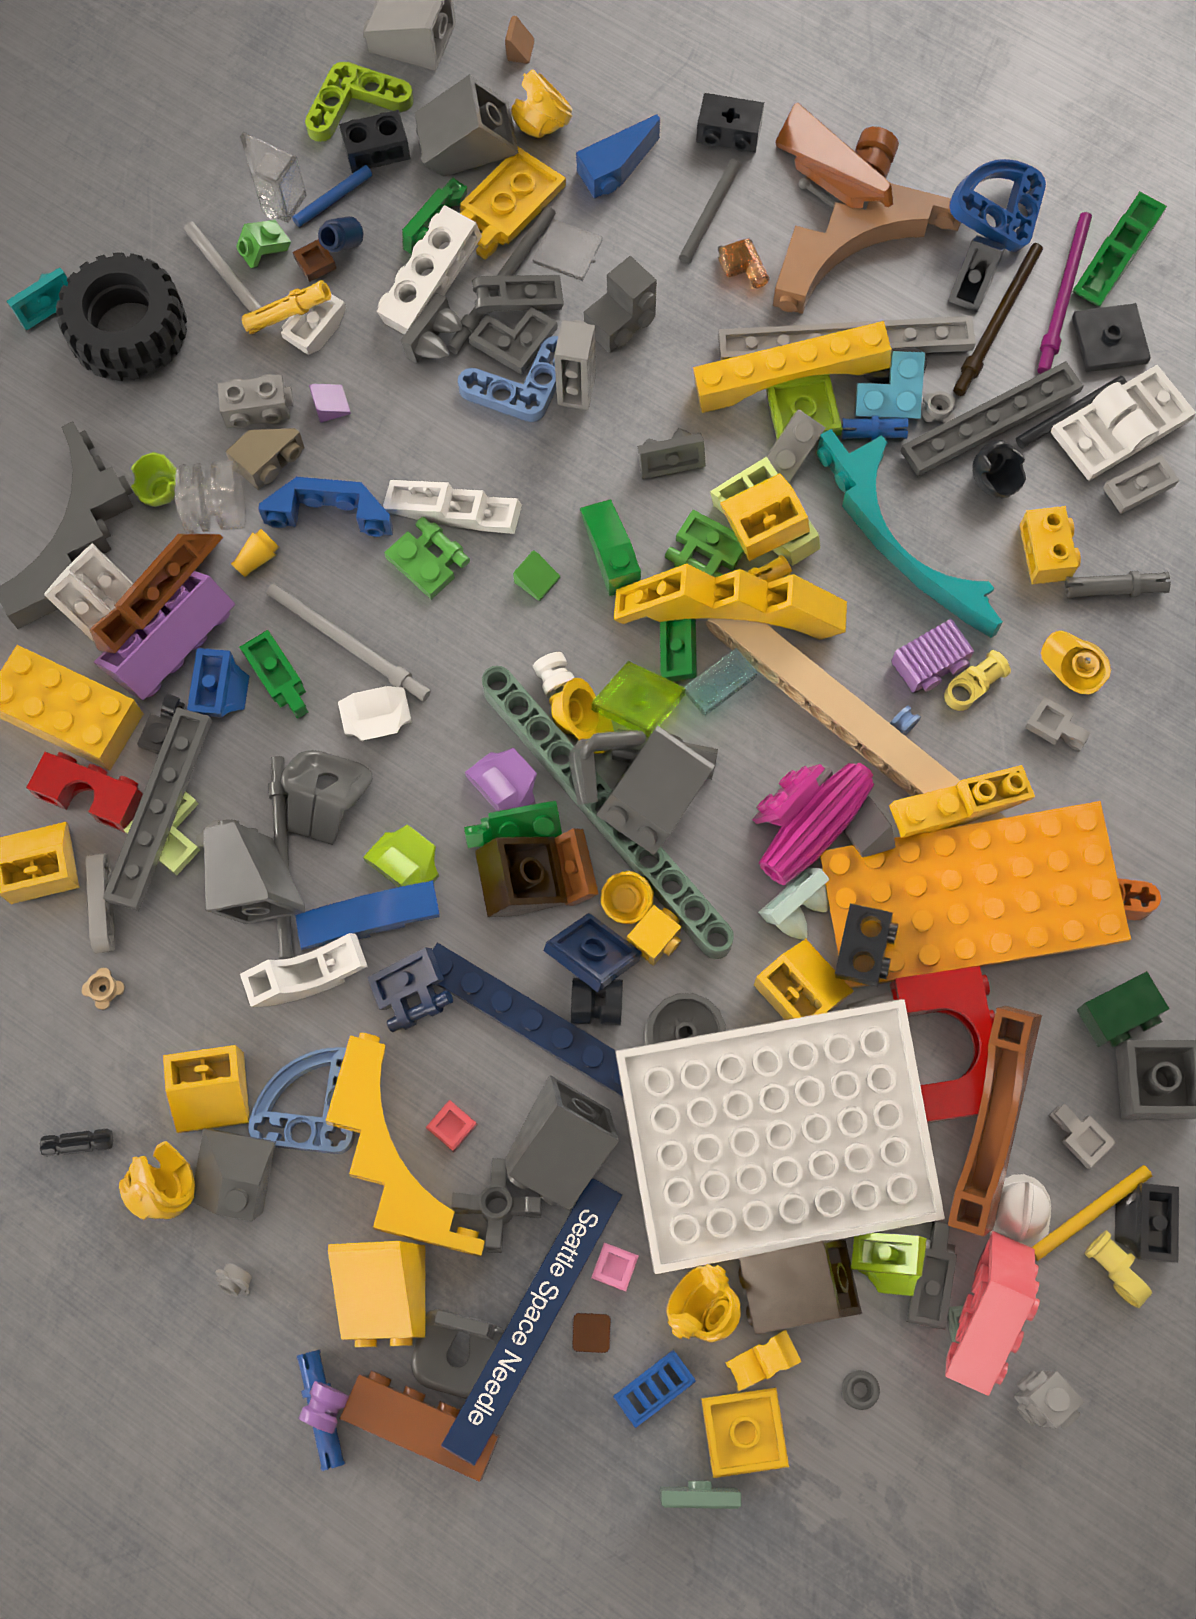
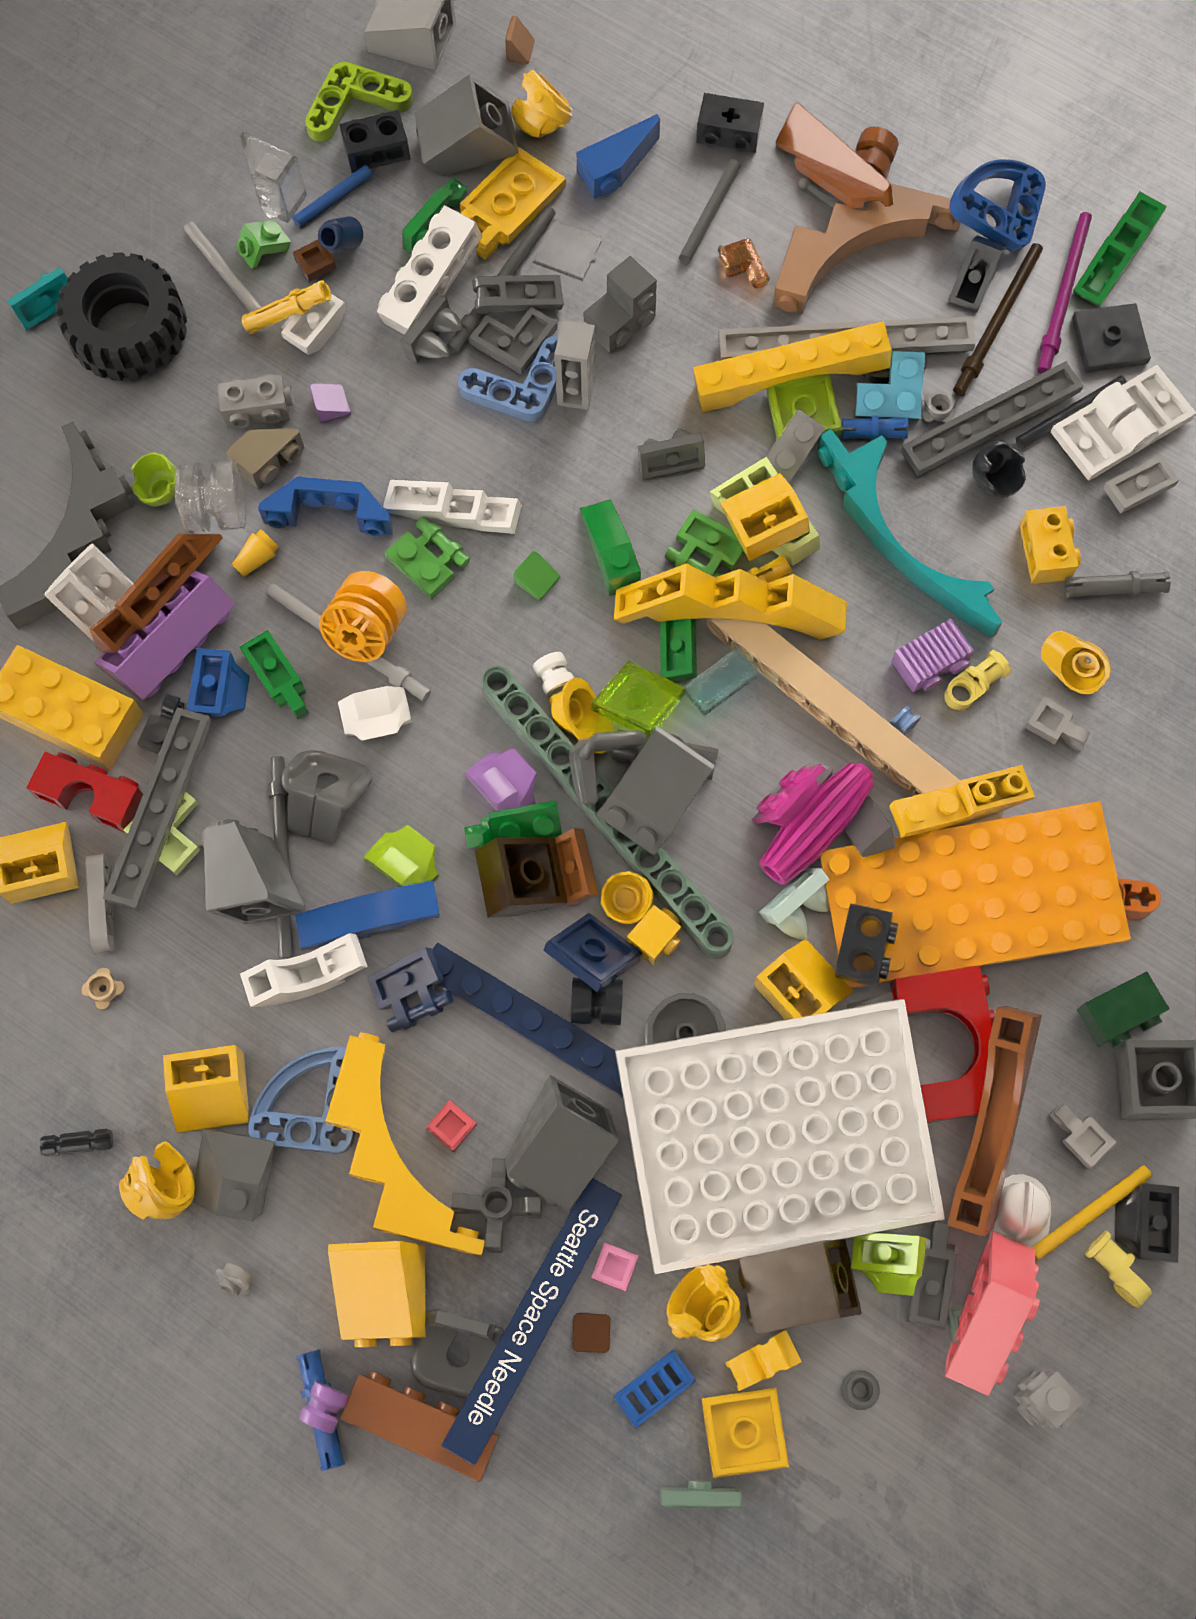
(363, 616): none -> light orange wheel

